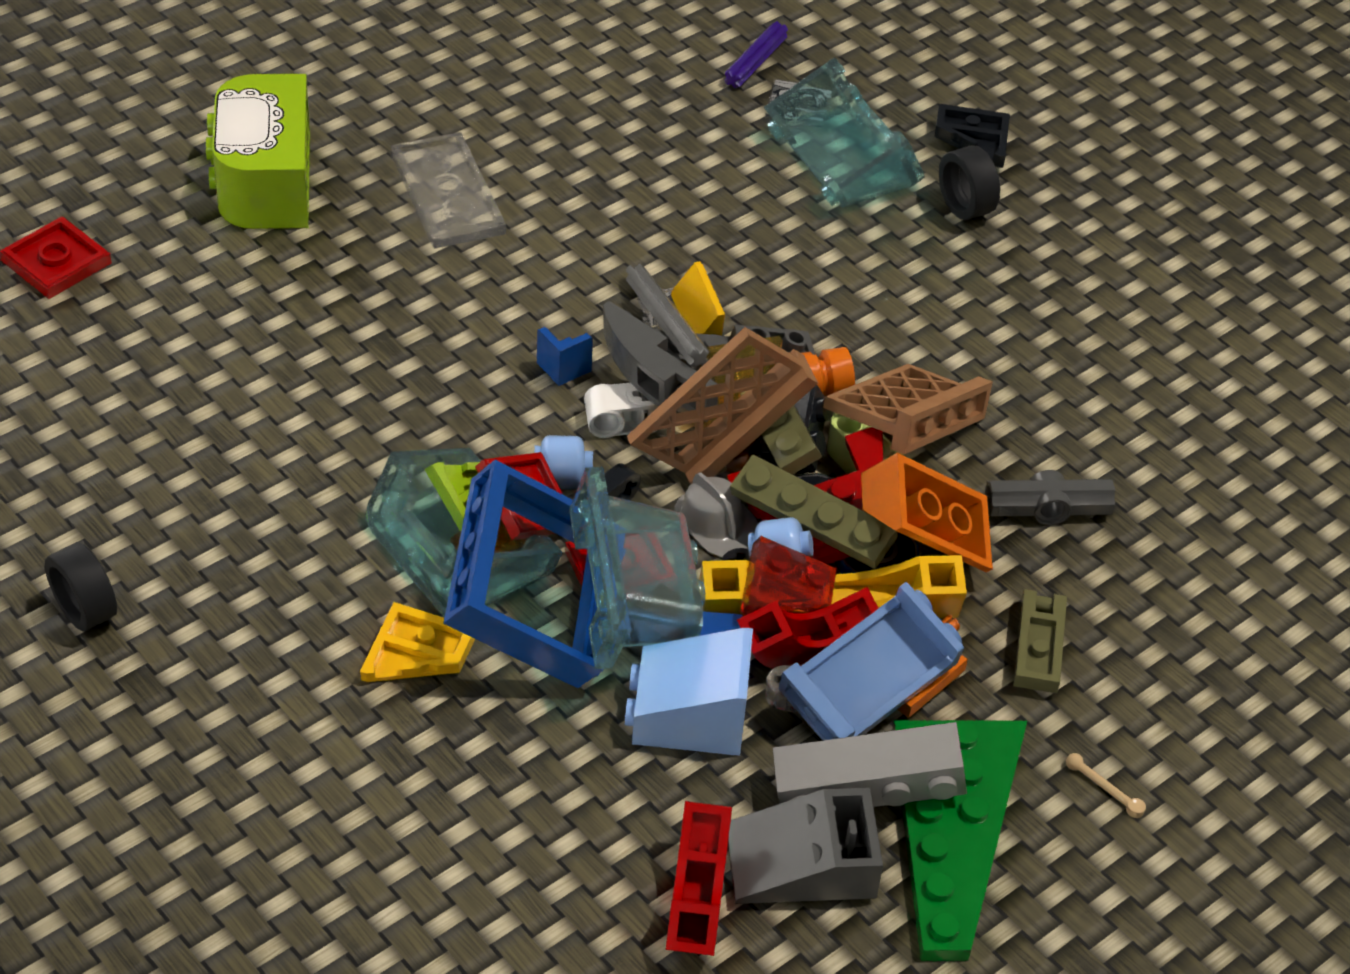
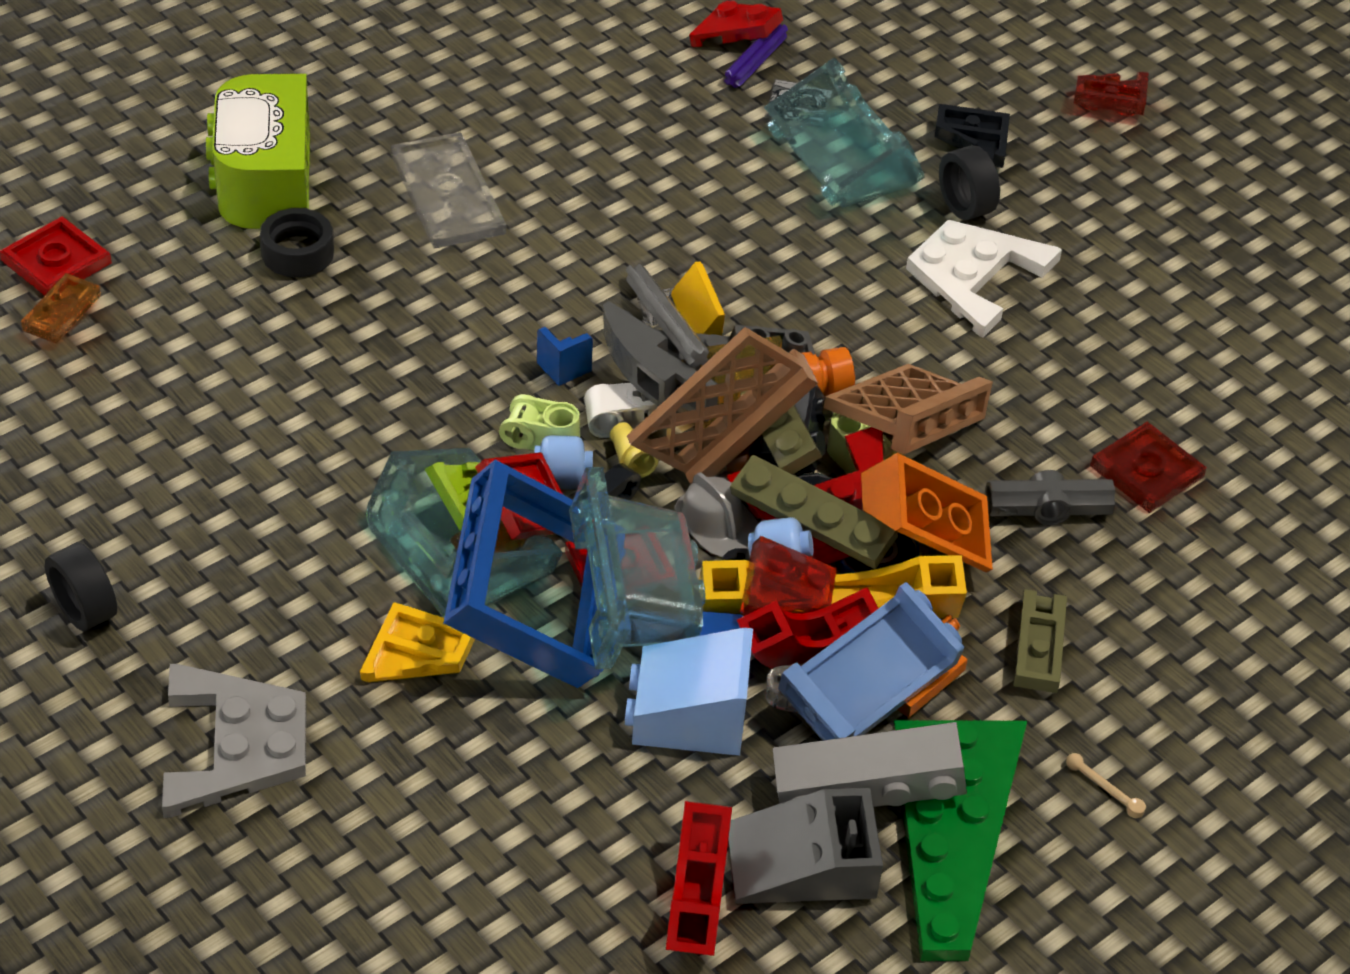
(61, 308): none -> clear orange plate
(256, 737): none -> light grey wing
(299, 223): none -> black tyre
(538, 421): none -> yellowish green piece
(629, 455): none -> light yellow cone
(737, 23): none -> red wing
(965, 257): none -> white wing
(1110, 93): none -> clear red wing
(1148, 467): none -> clear red tile

